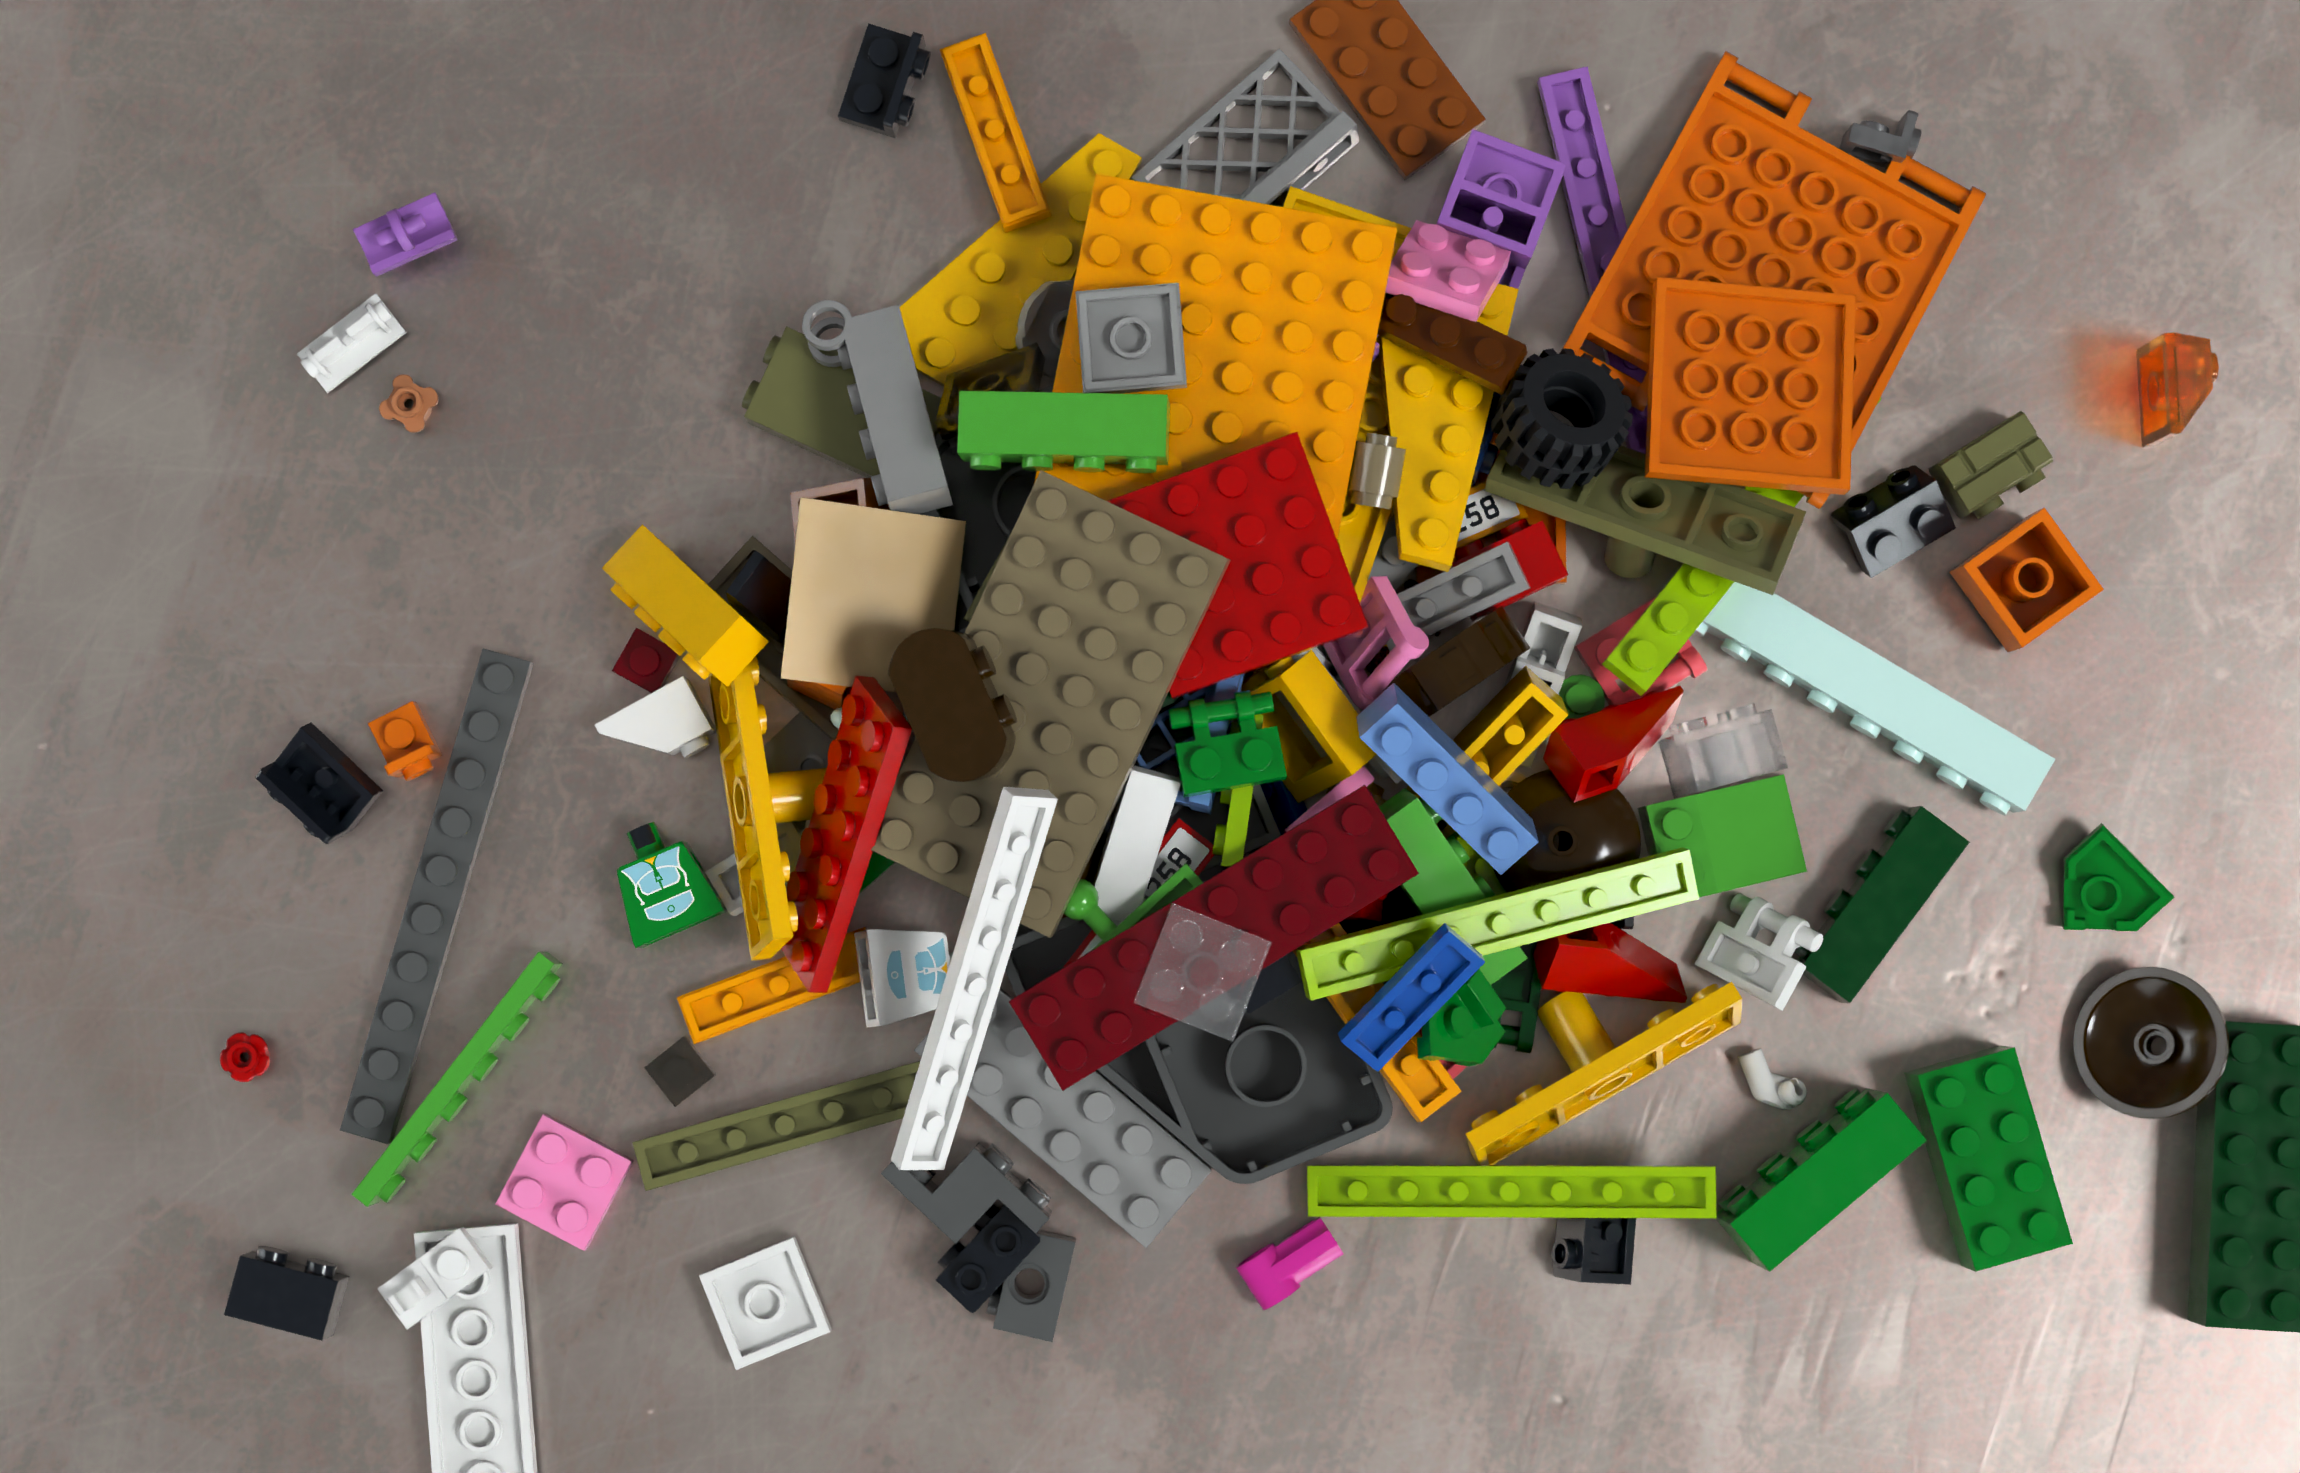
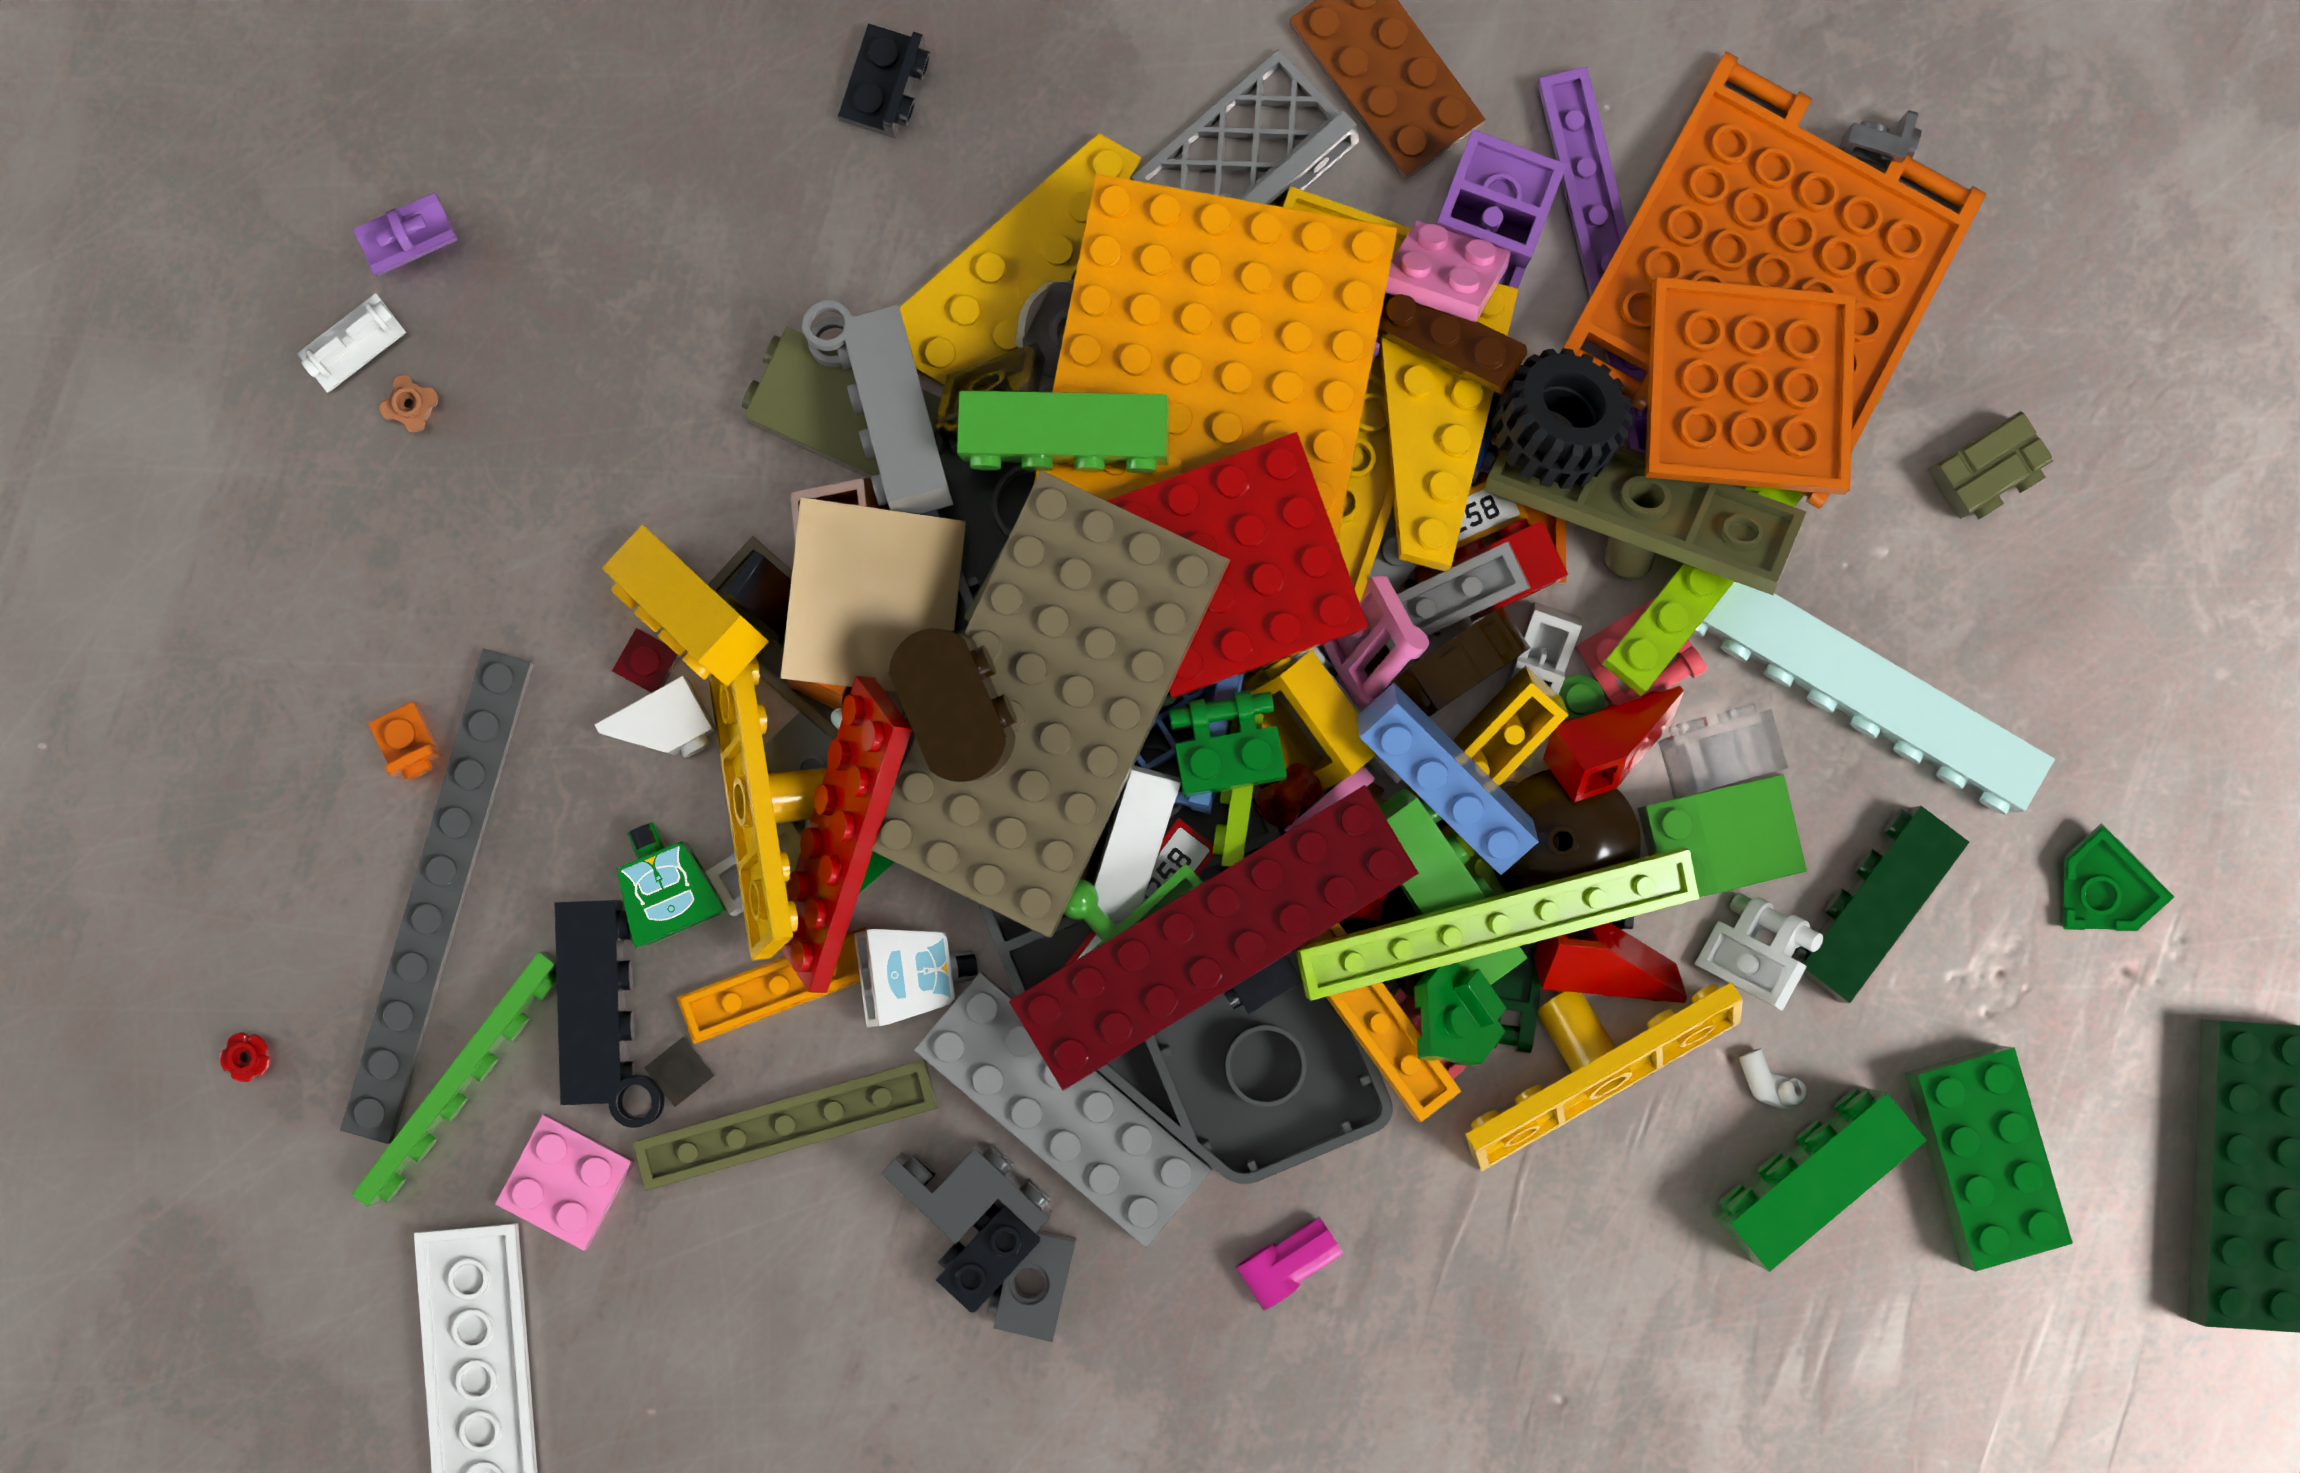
(287, 1293): black brick -> none
(319, 785): black bracket -> none
(434, 1277): white plate -> none
(593, 1010): none -> black hinge
(765, 1303): white plate -> none
(974, 978): white plate -> none
(995, 132): light orange tile -> none
(1131, 339): light grey plate -> none
(1202, 972): clear brick -> none
(1282, 800): none -> clear red bush
(1376, 471): dark tan brick -> none
(1411, 997): blue plate -> none
(1512, 1191): lime plate -> none
(1594, 1250): black bracket -> none
(1894, 519): black bracket -> none
(2026, 580): orange brick -> none
(2117, 1034): dark brown dish -> none
(2173, 383): clear orange slope -> none

